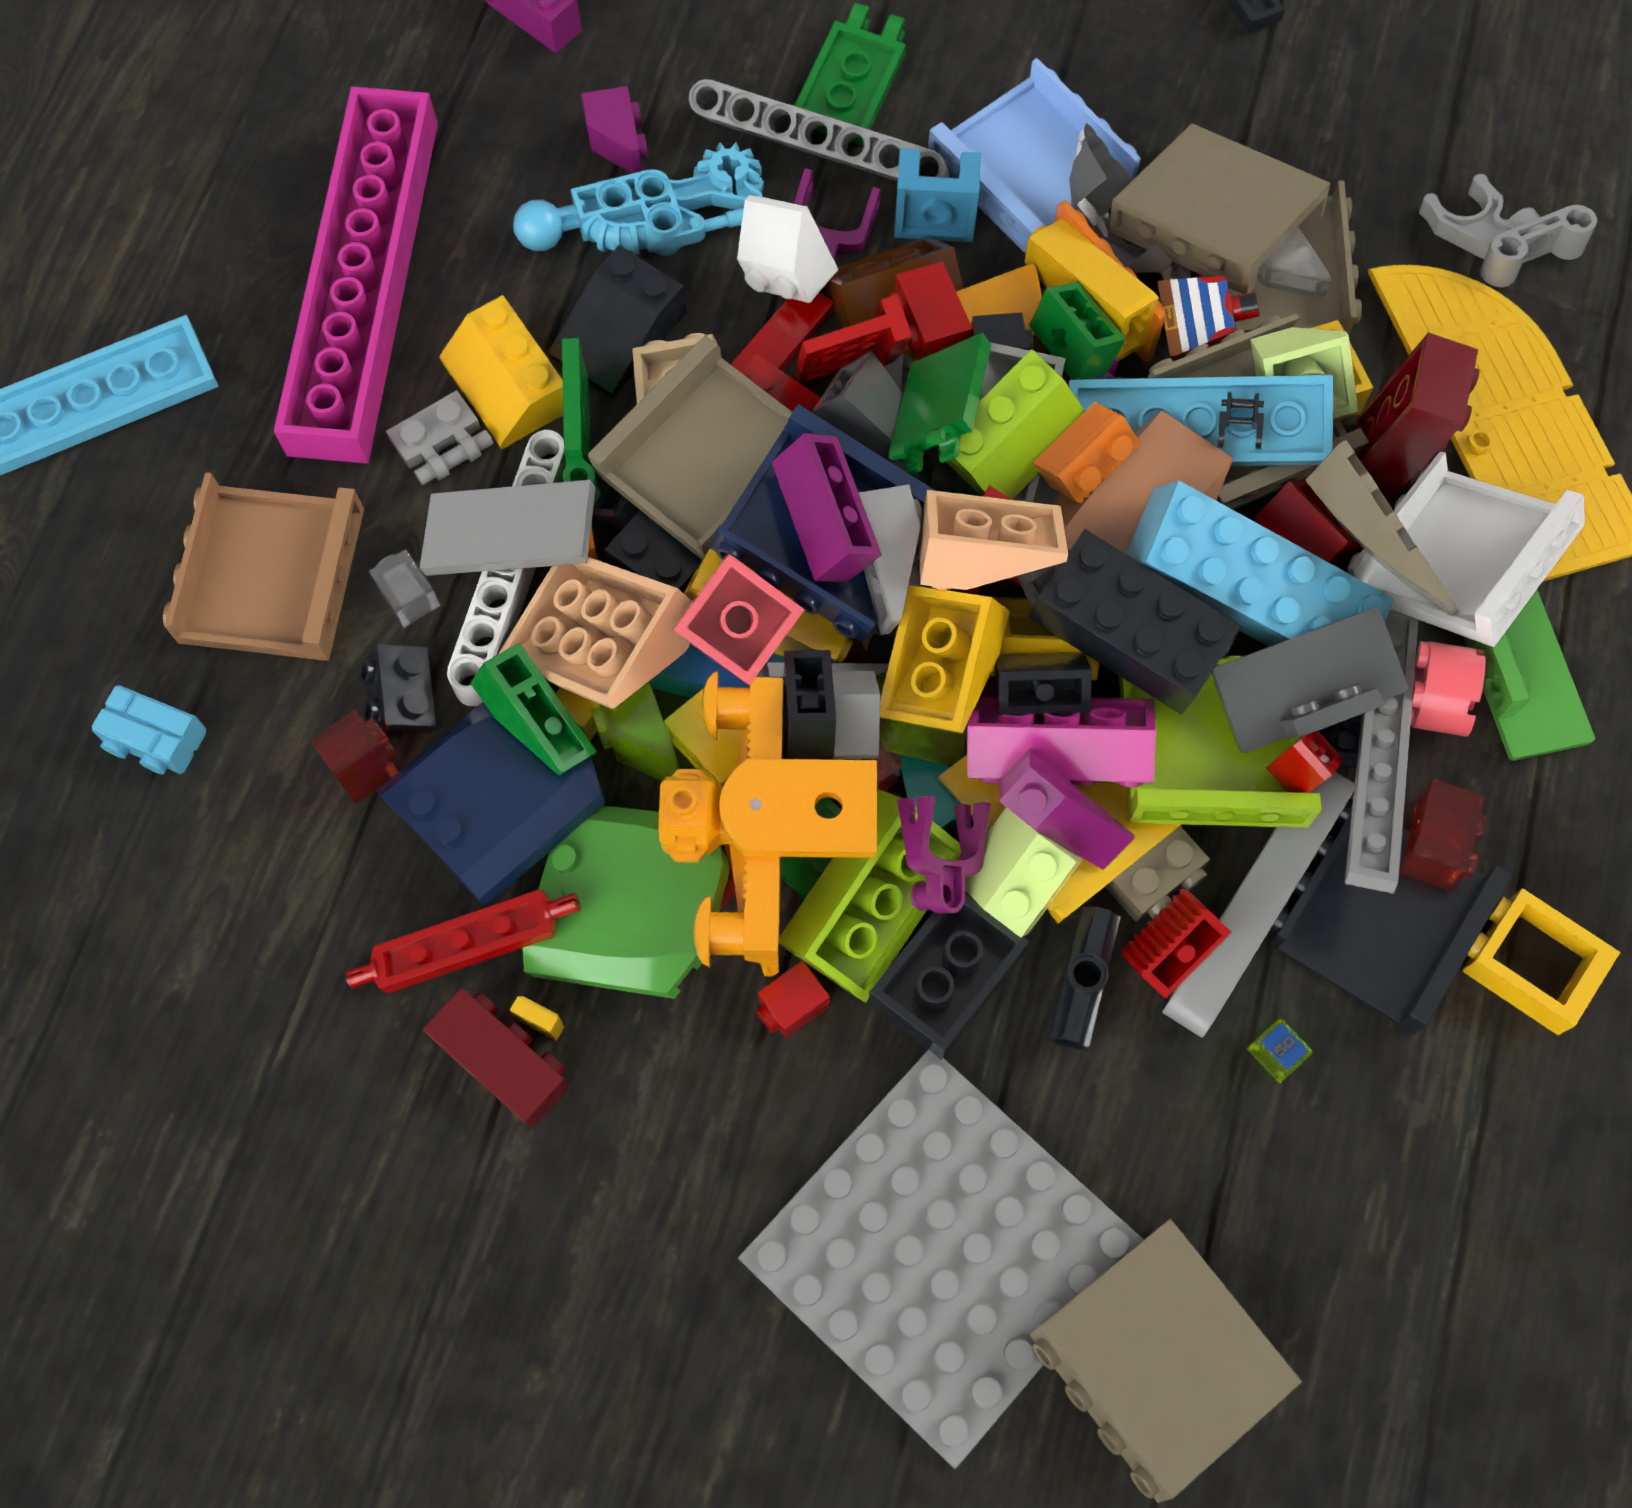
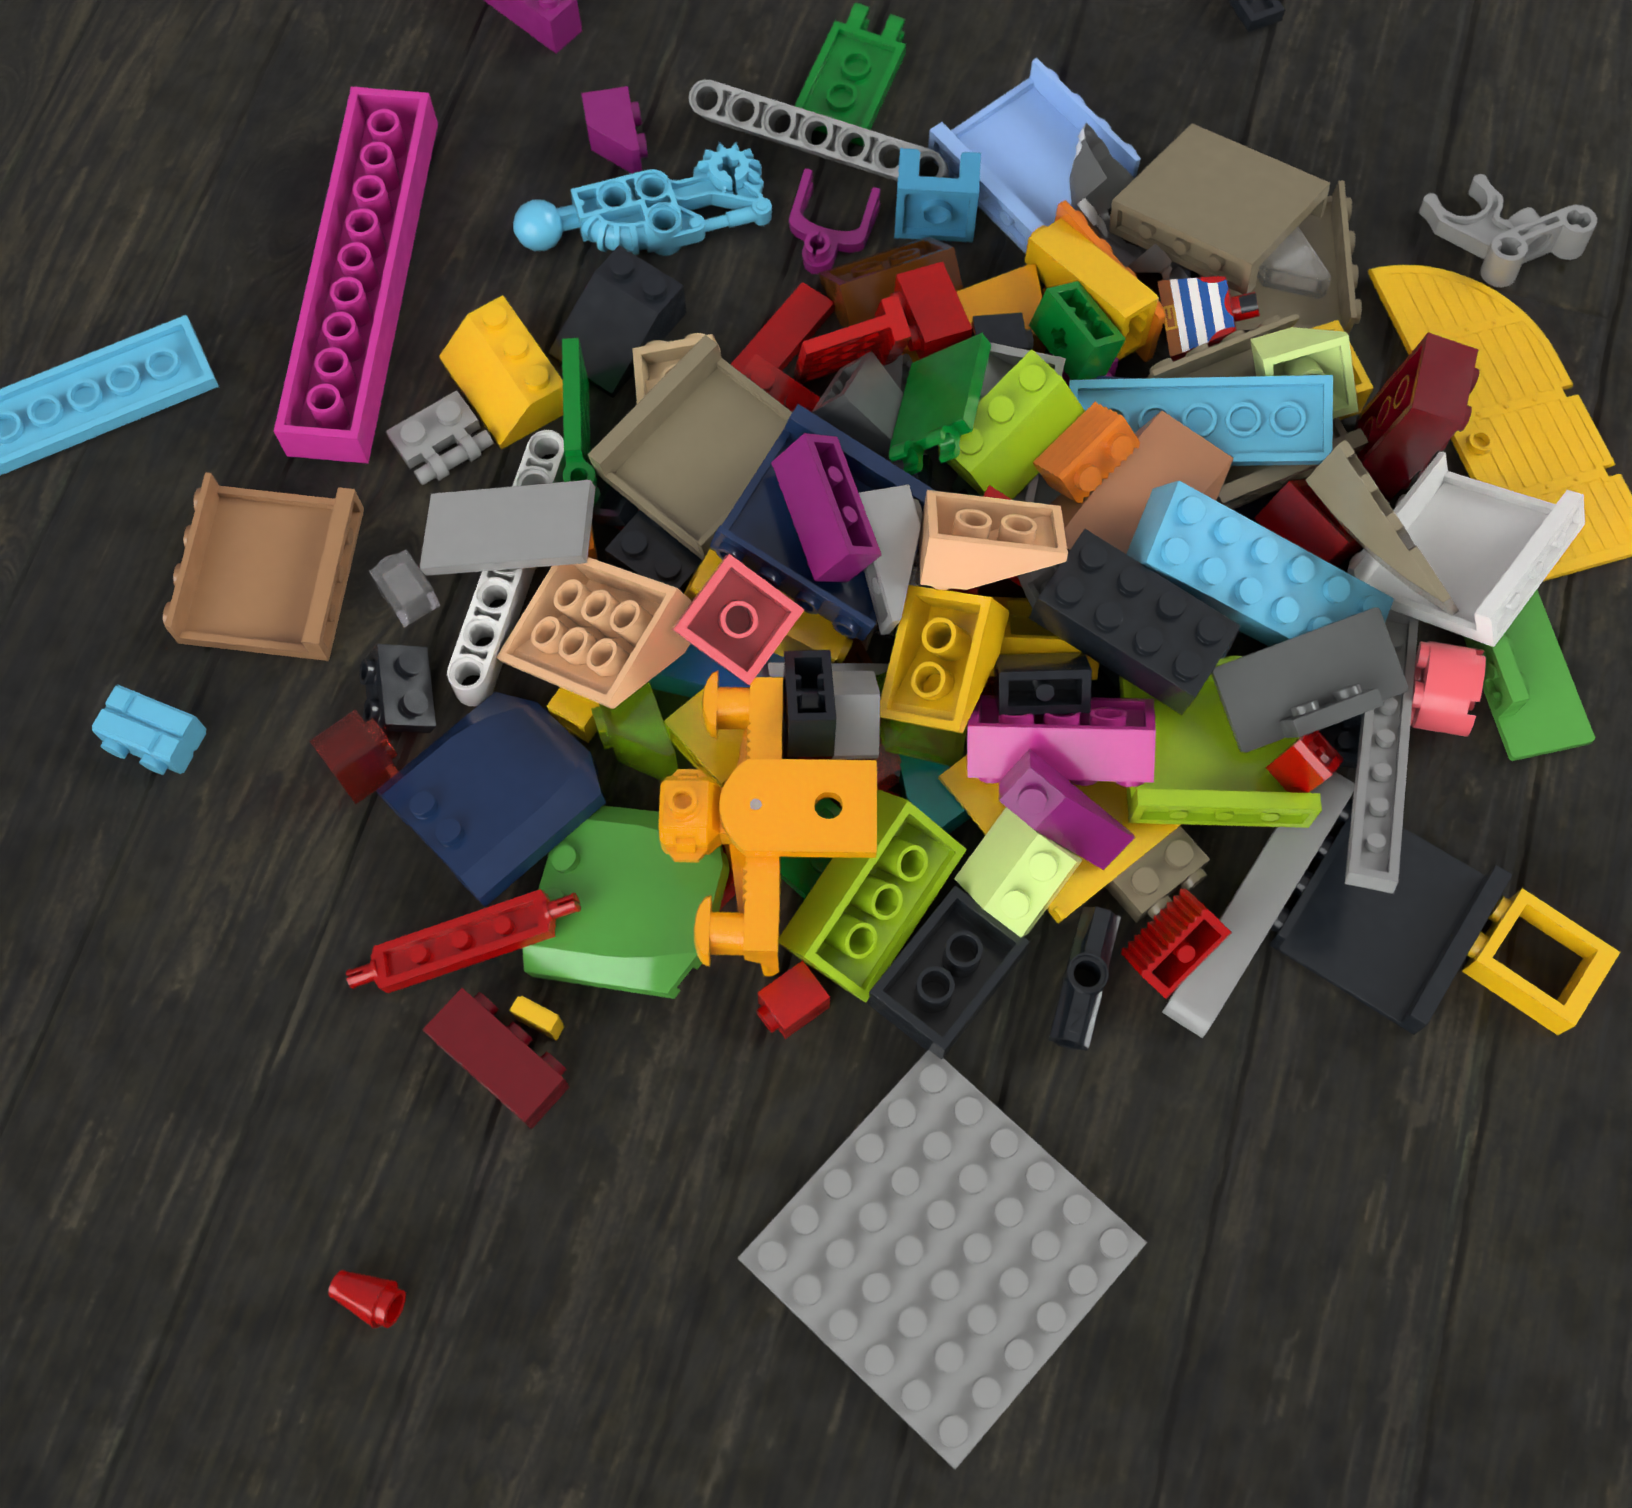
(368, 1297): none -> red cone
(531, 709): green slope -> none
(783, 250): white slope -> none
(944, 879): magenta piece -> none
(1164, 1362): dark tan panel -> none
(1256, 420): black piece -> none
(1279, 1050): slope -> none
(1444, 835): clear red brick -> none

